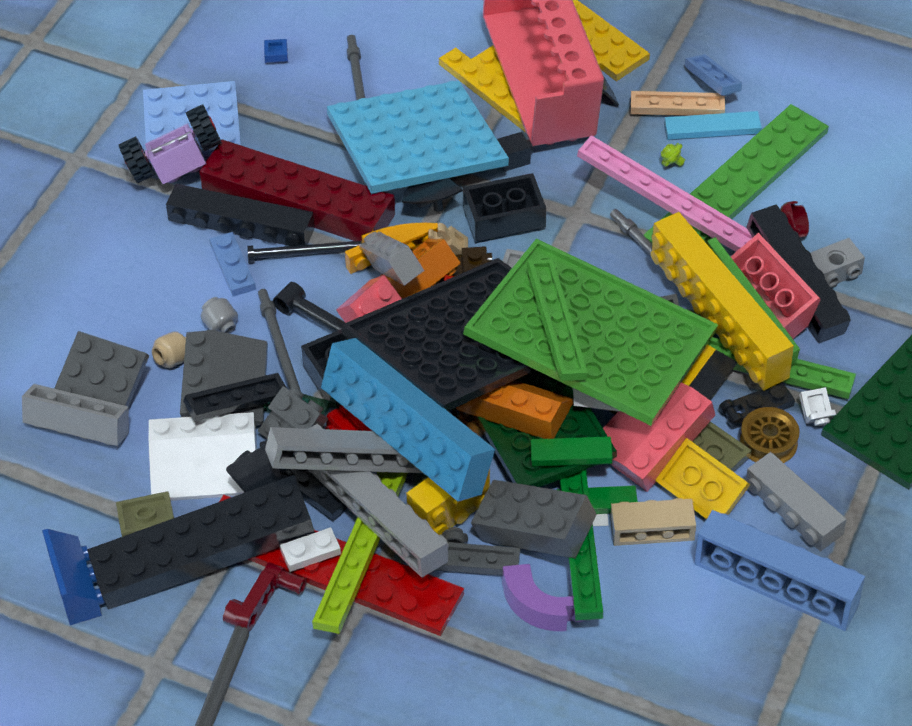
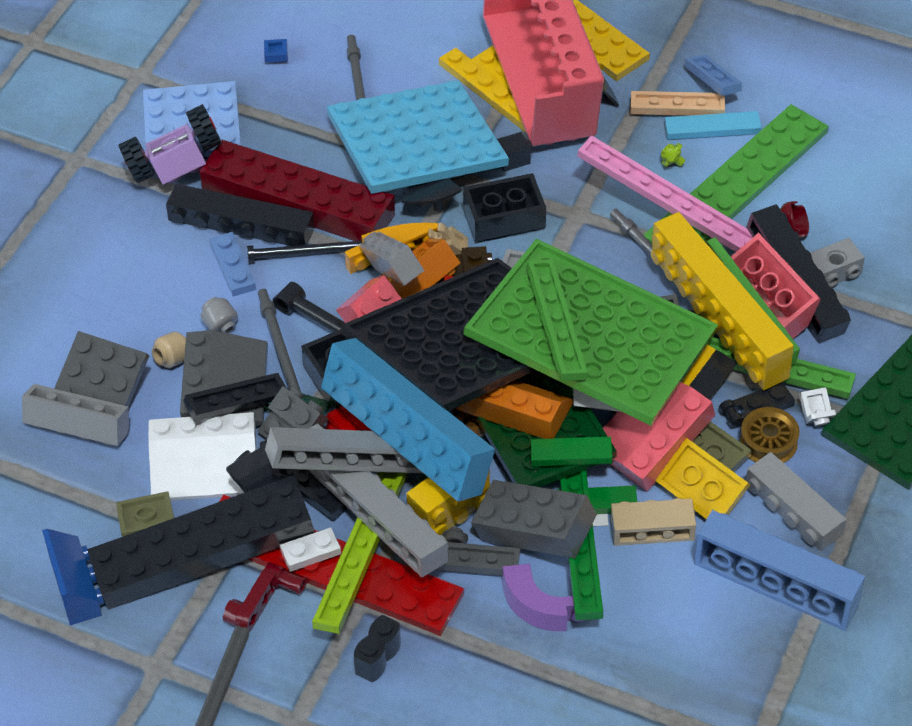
(377, 648): none -> black brick

